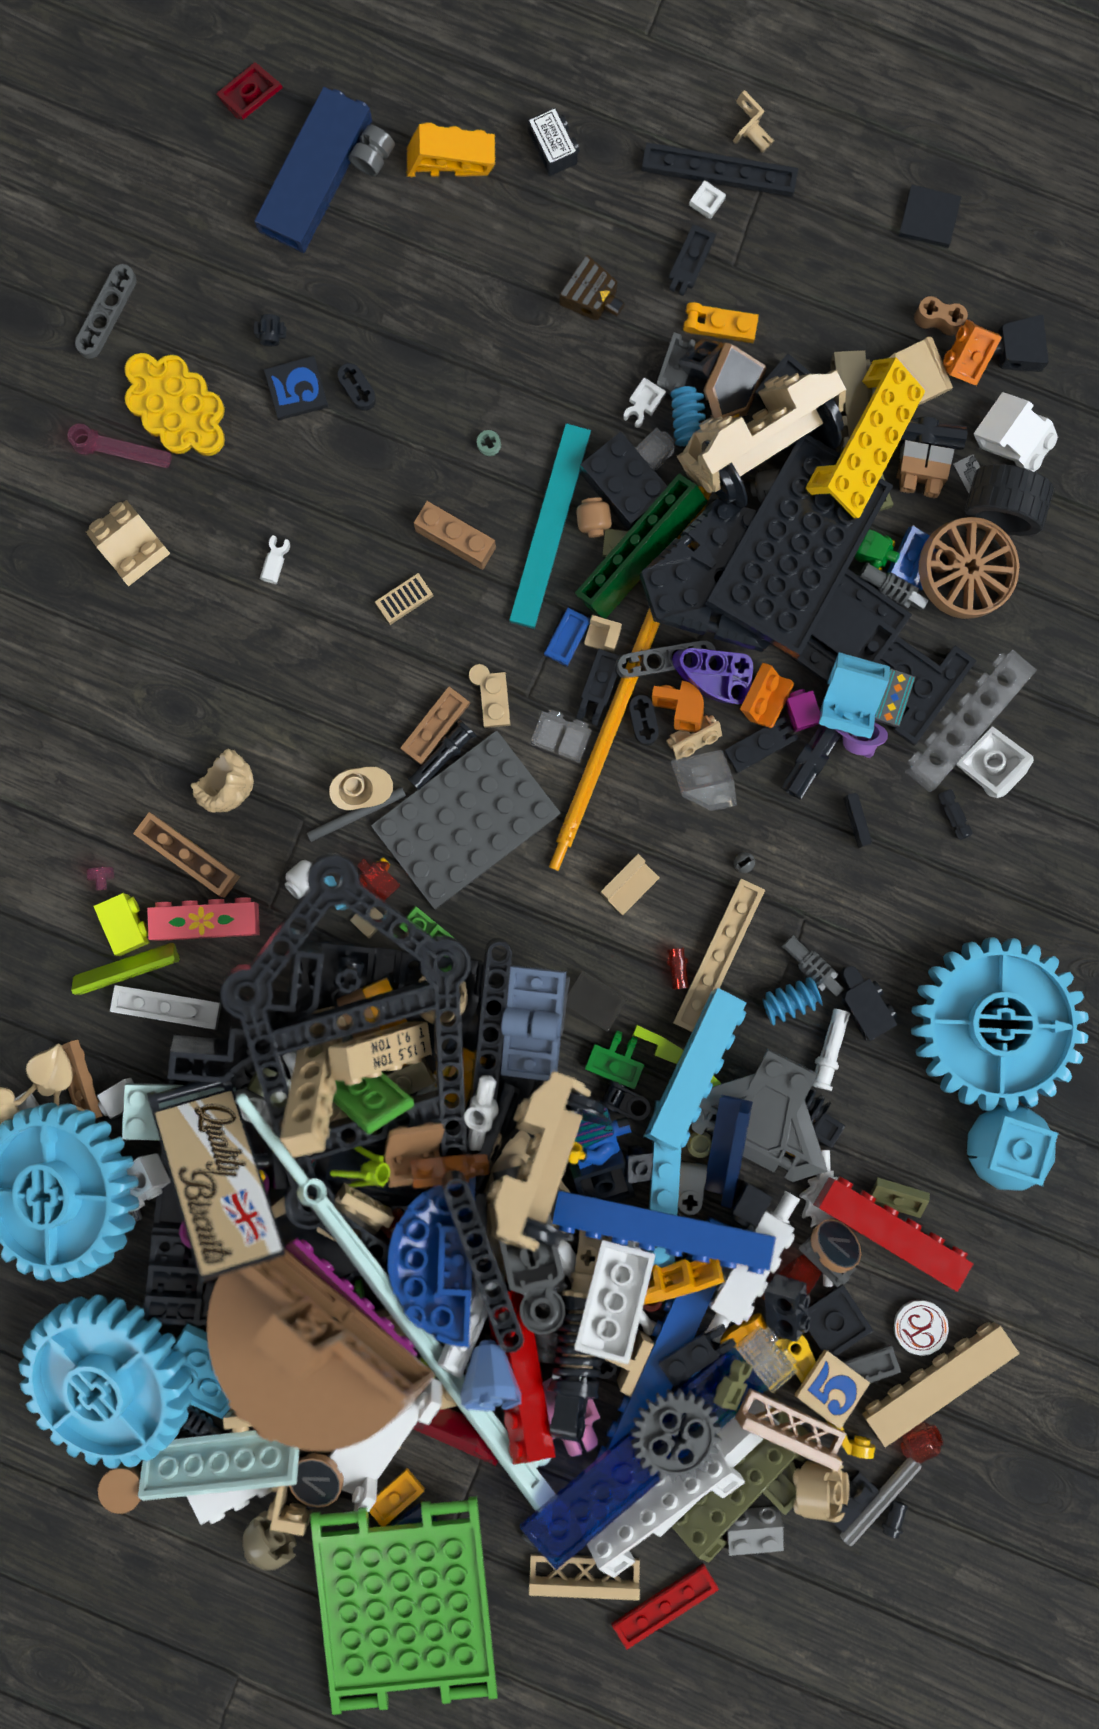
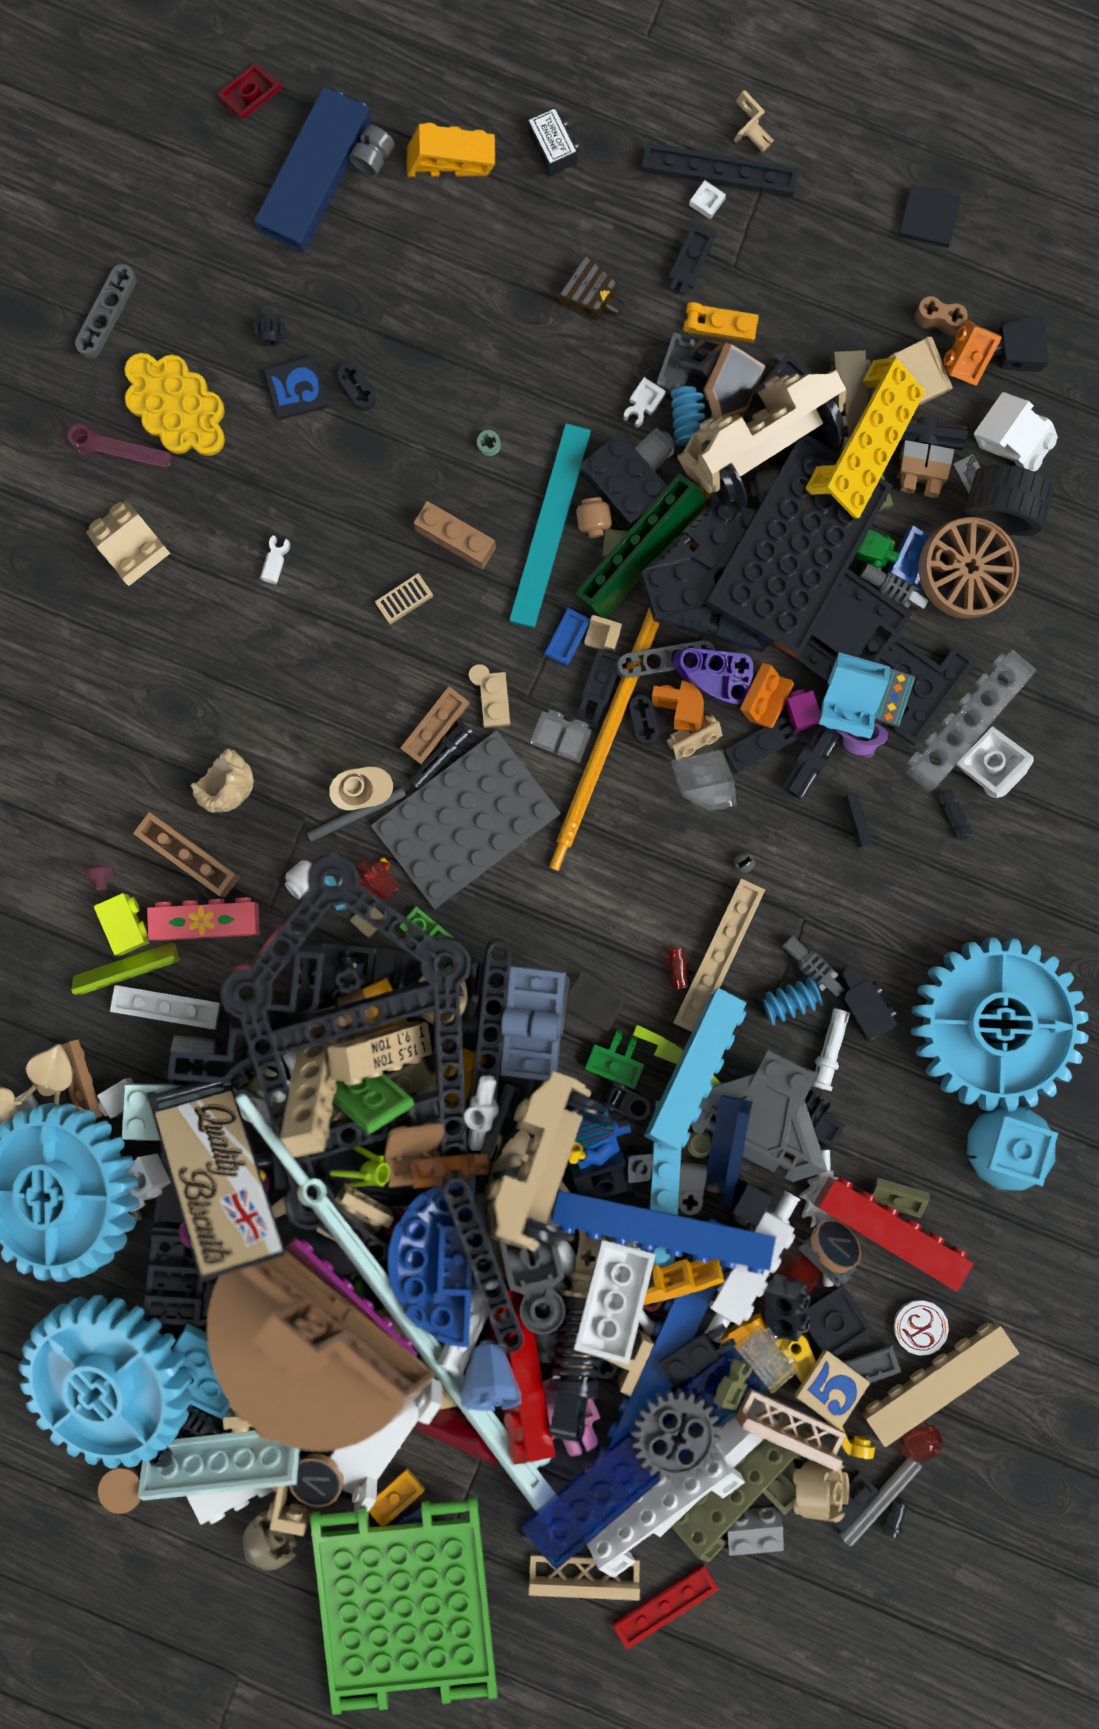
(165, 1460): none -> black hinge
(629, 885): tan panel -> none

